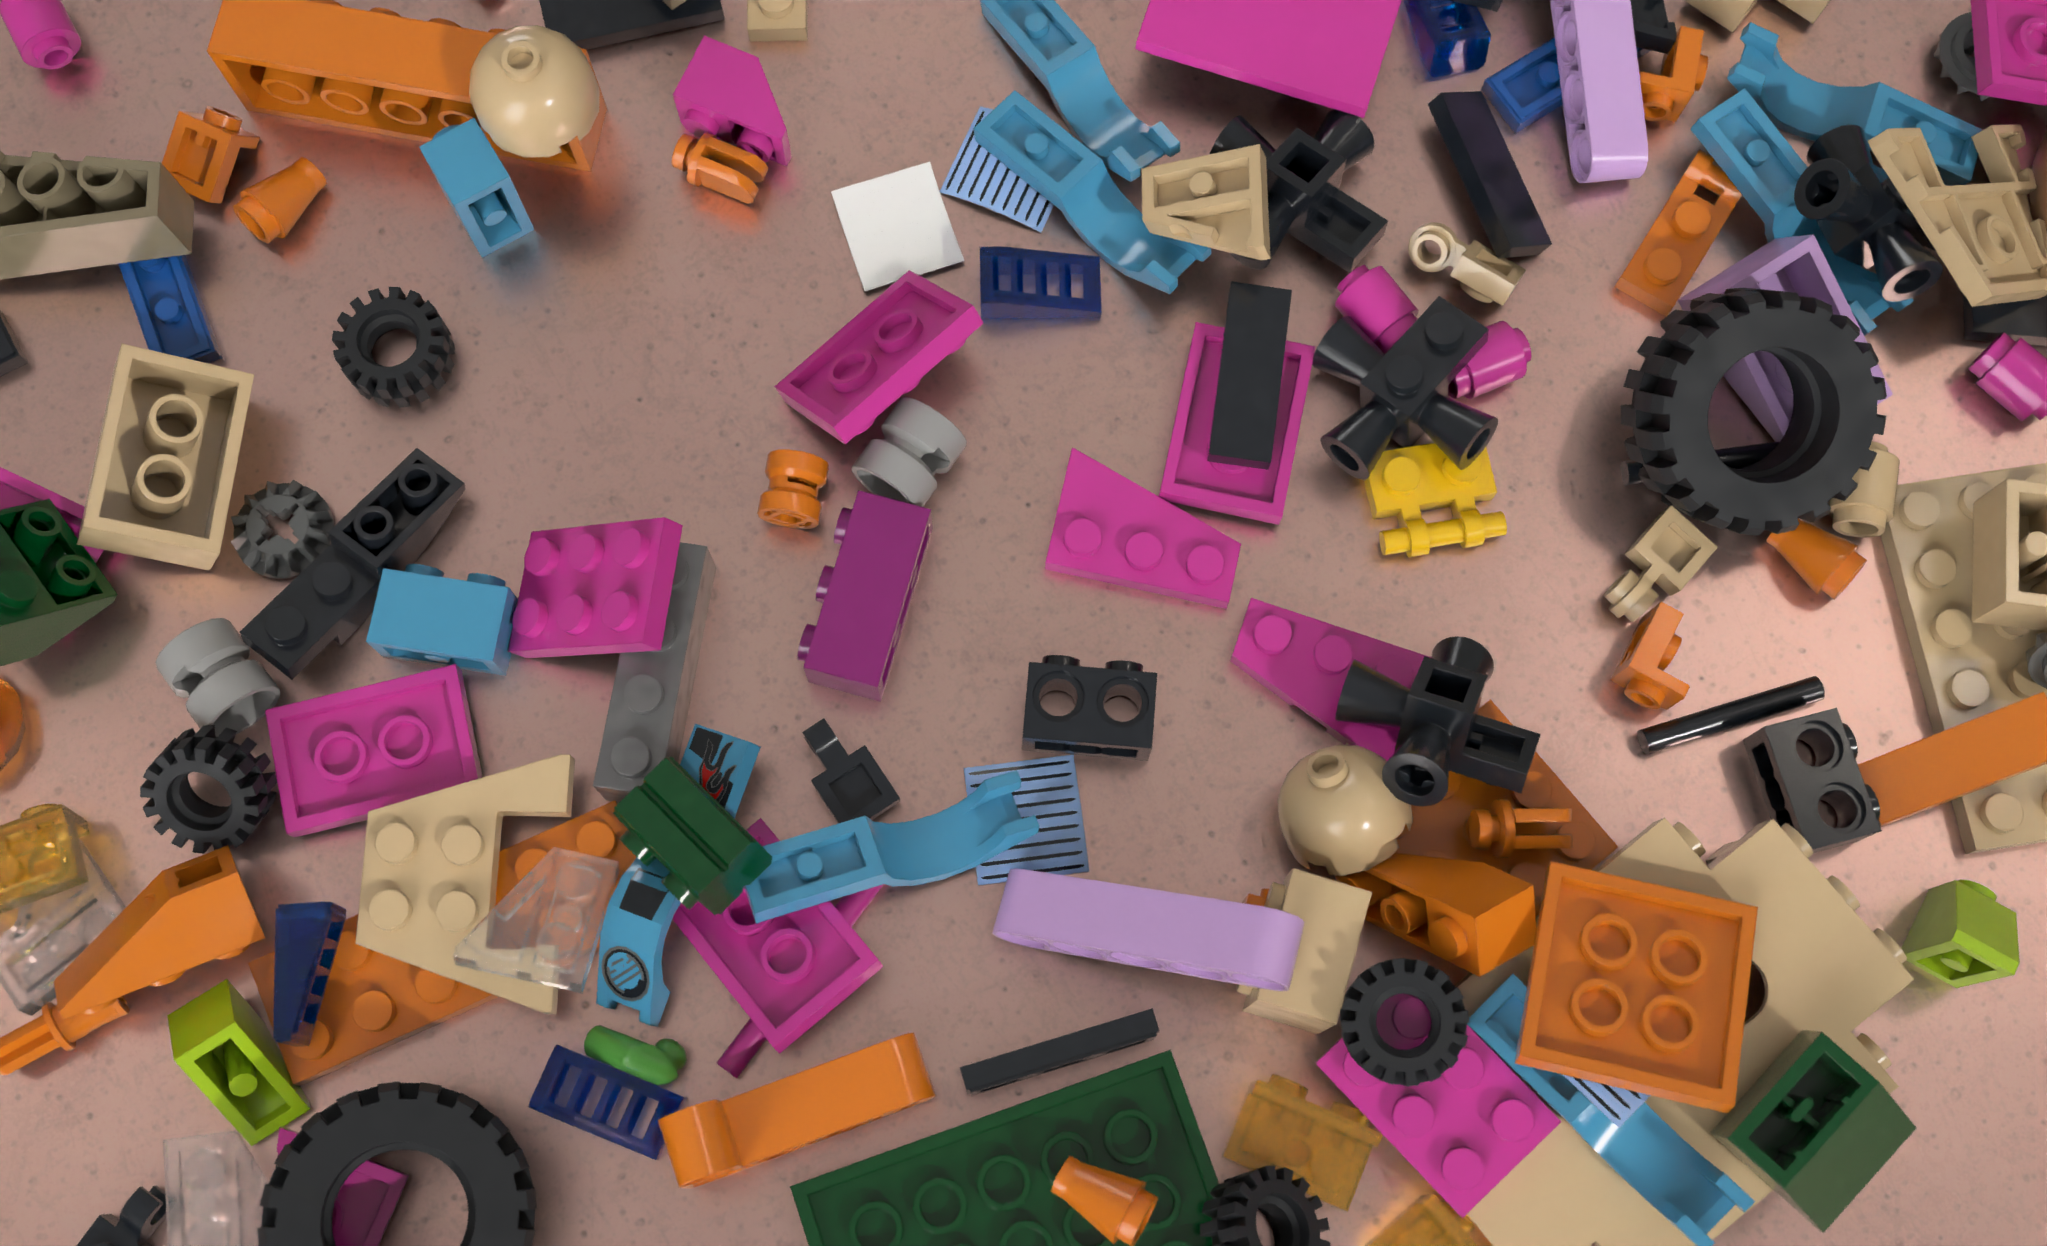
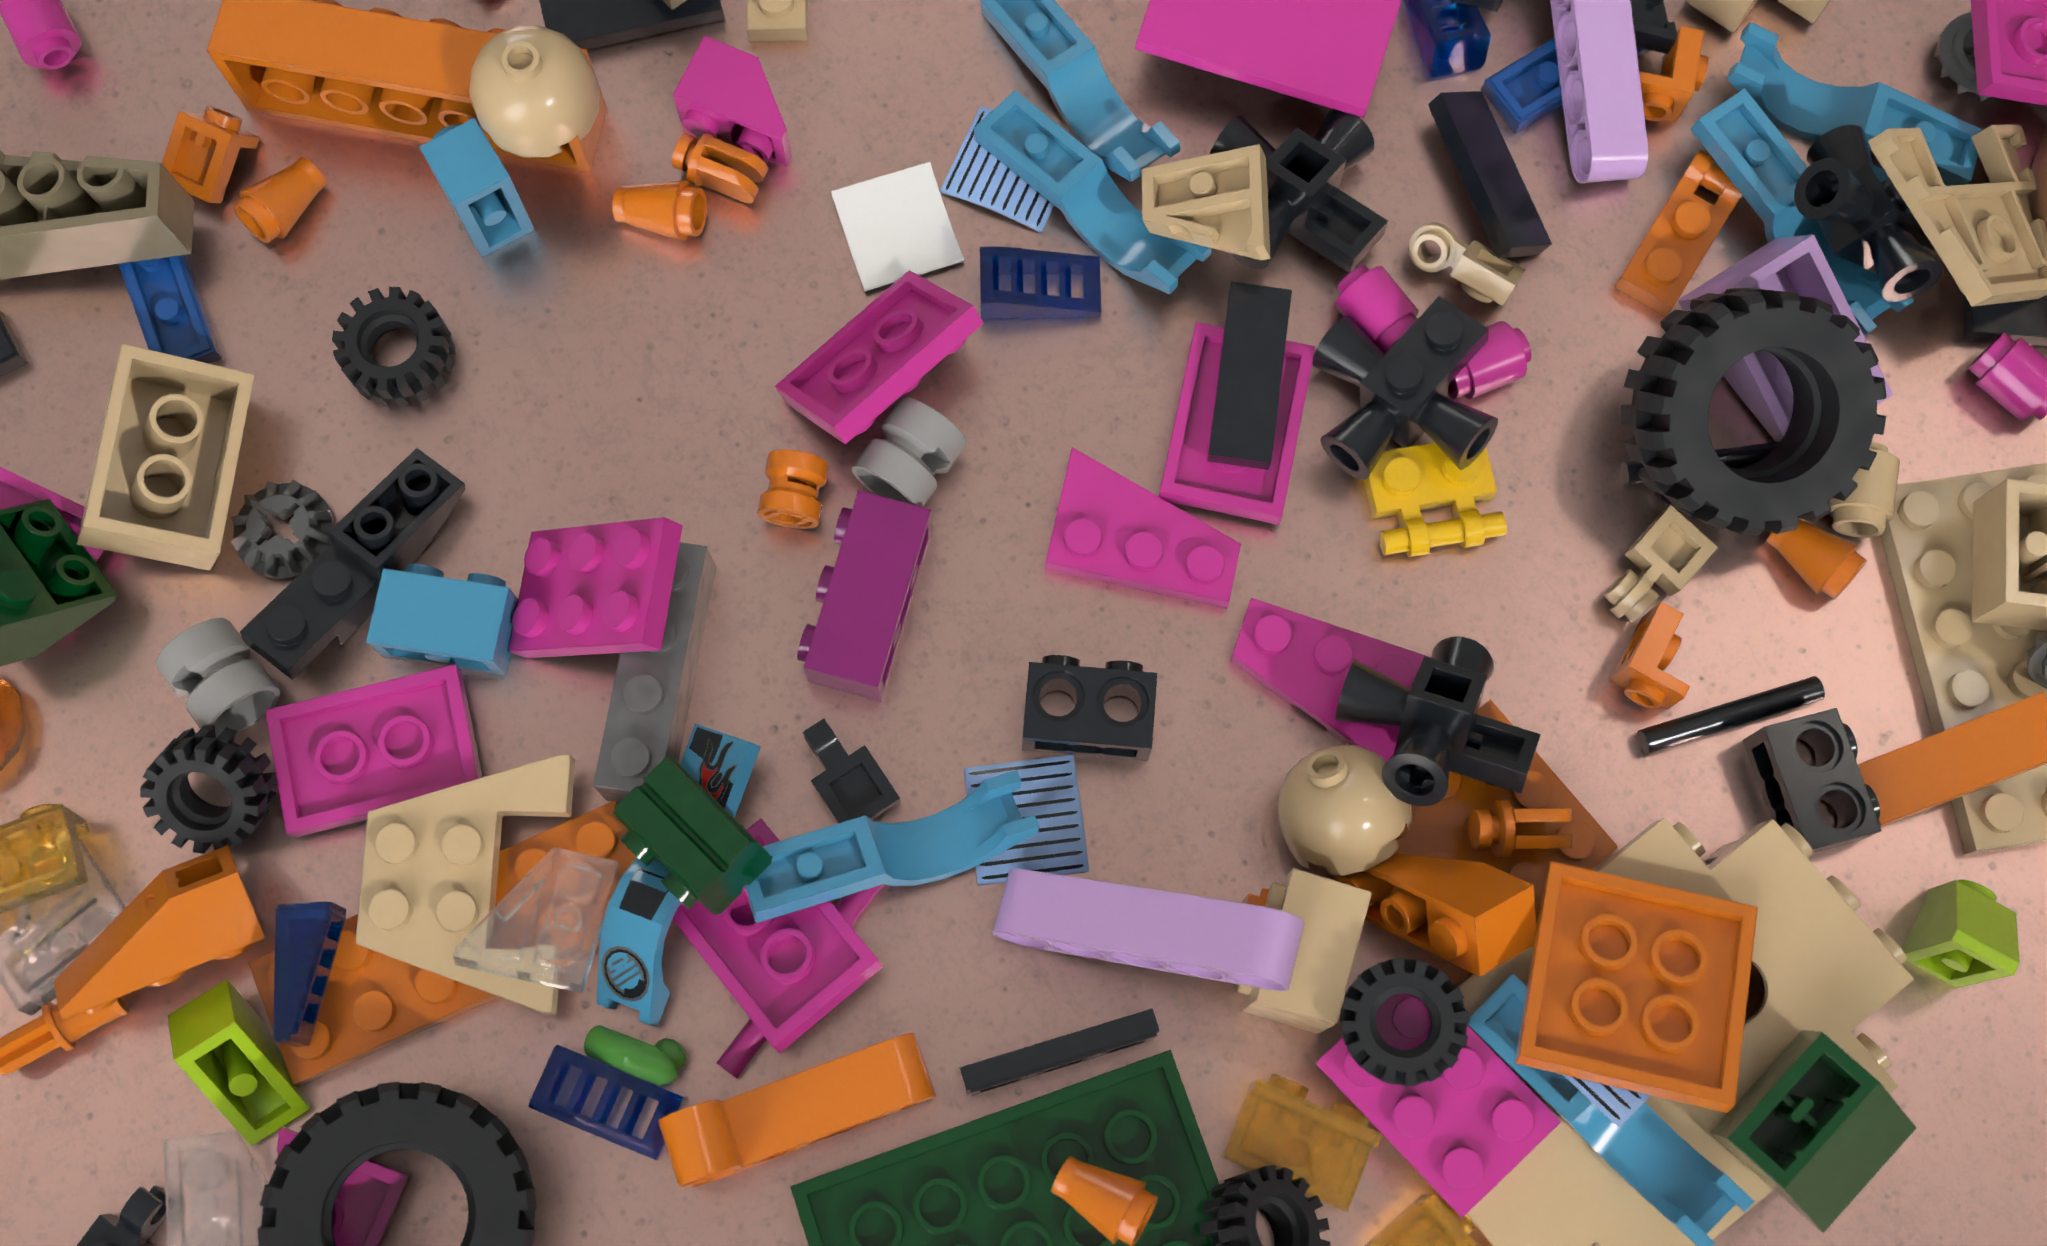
(663, 208): none -> orange cone

